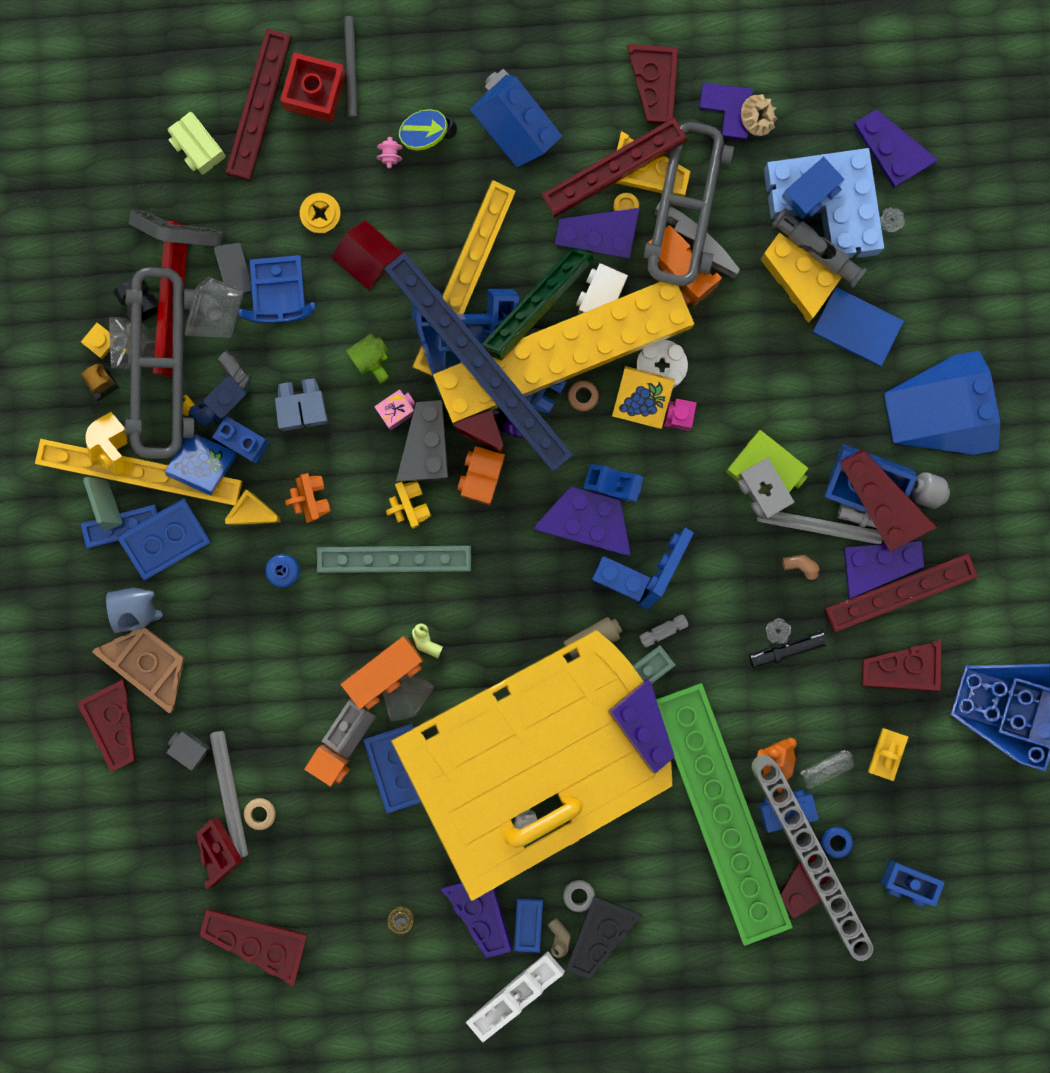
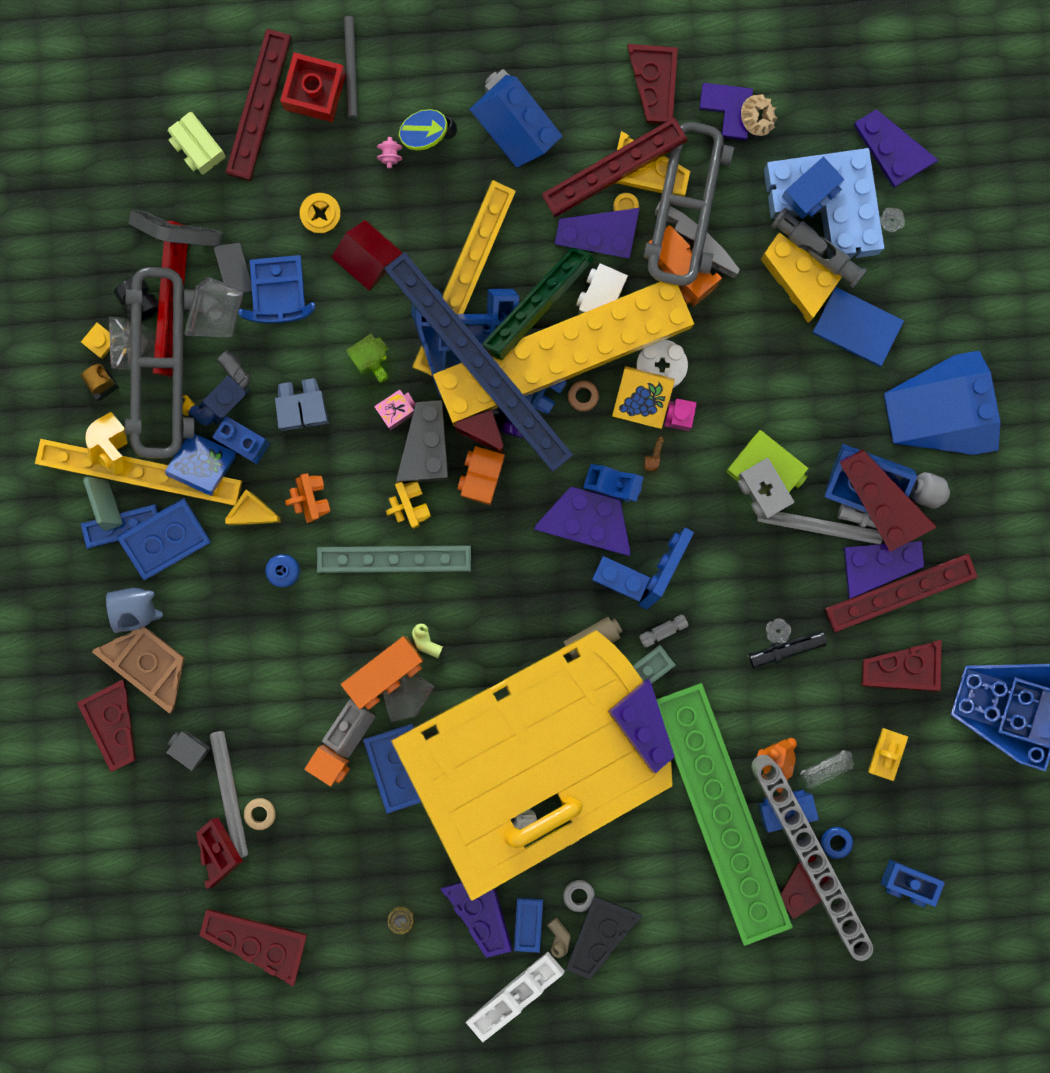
(652, 462): none -> clear orange hand
(804, 563): medium nougat arm -> none

